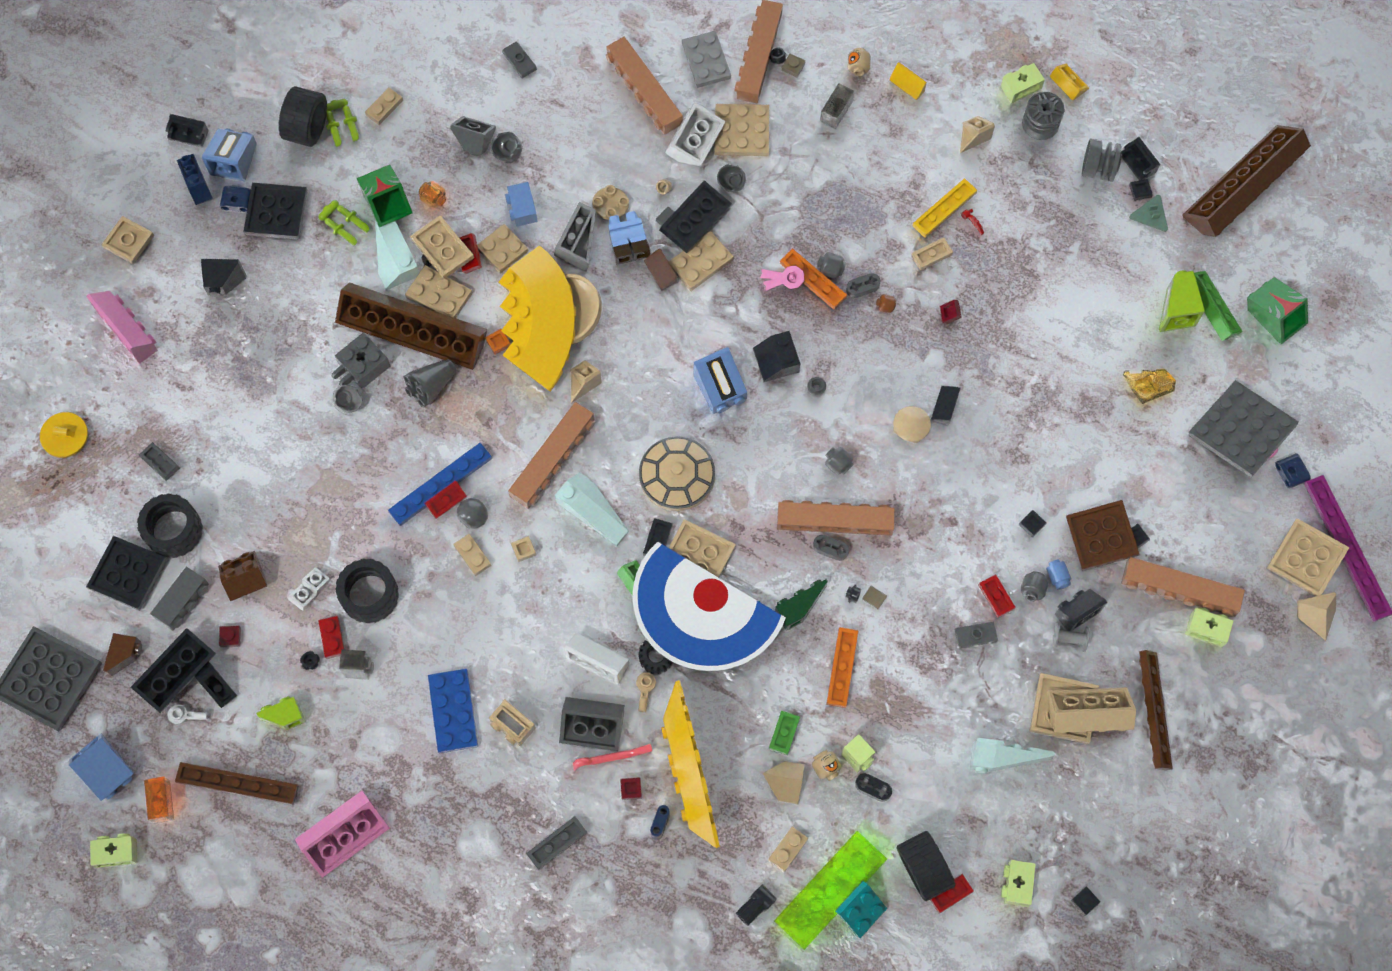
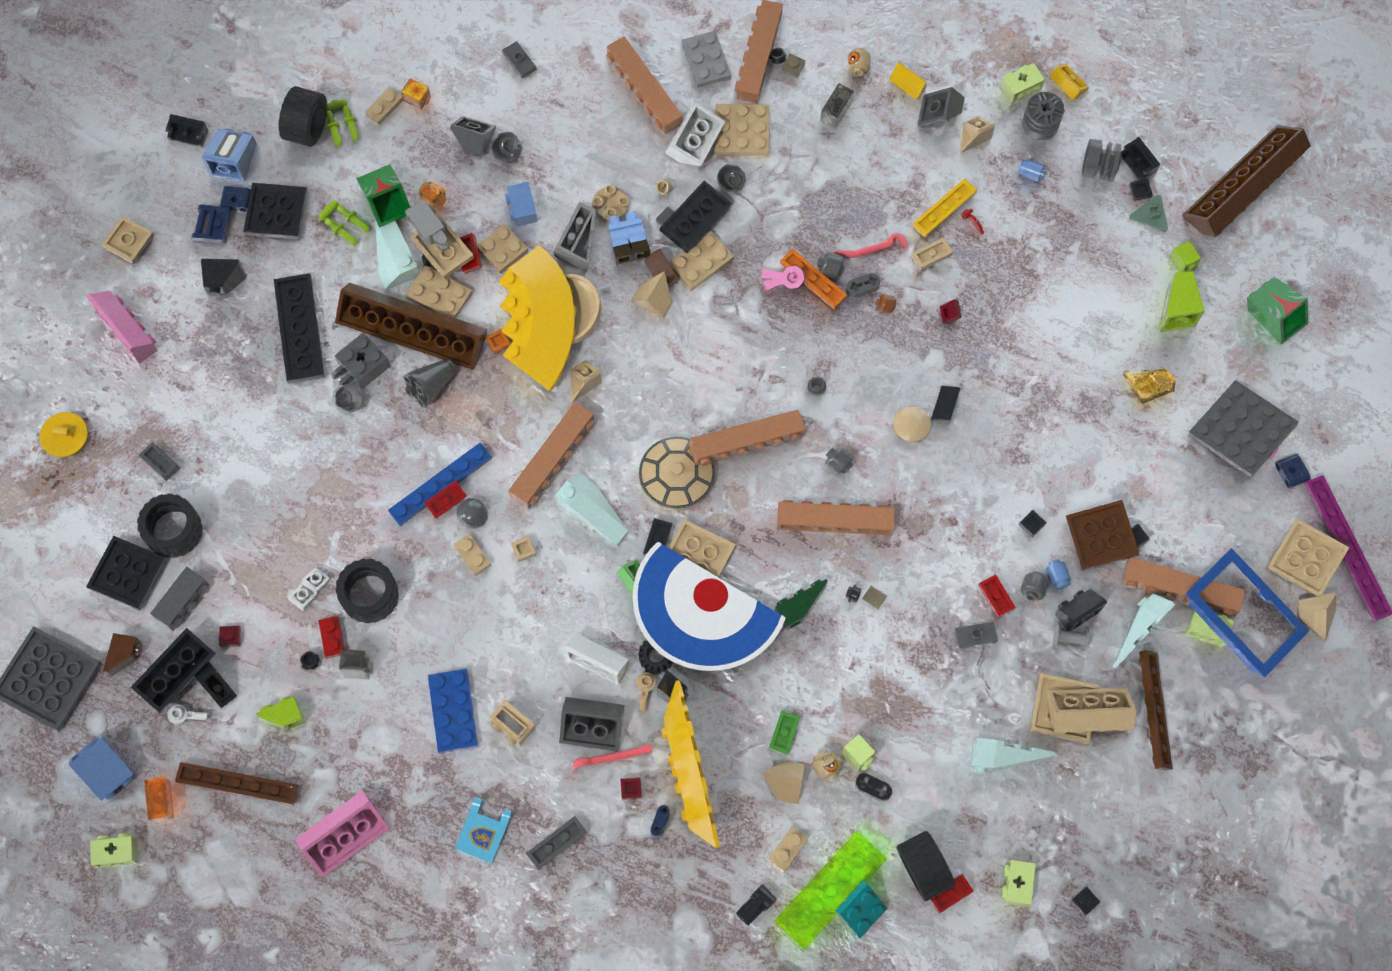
(194, 179): dark blue slope -> none
(216, 226): none -> dark blue plate
(242, 576): reddish brown slope -> none
(299, 328): none -> black plate
(416, 94): none -> brick
(428, 225): none -> light grey hinge
(481, 834): none -> medium azure flag
(654, 295): none -> tan slope
(666, 687): none -> black slope
(720, 381): medium blue slope -> none
(747, 437): none -> nougat brick
(777, 357): black slope -> none
(832, 543): dark grey beam -> none
(842, 667): orange plate -> none
(873, 248): none -> coral piece
(940, 106): none -> dark grey slope
(1032, 170): none -> medium blue brick
(1149, 614): none -> light aqua wedge
(1185, 257): none -> lime brick
(1216, 308): bright green slope -> none
(1226, 633): none -> blue door

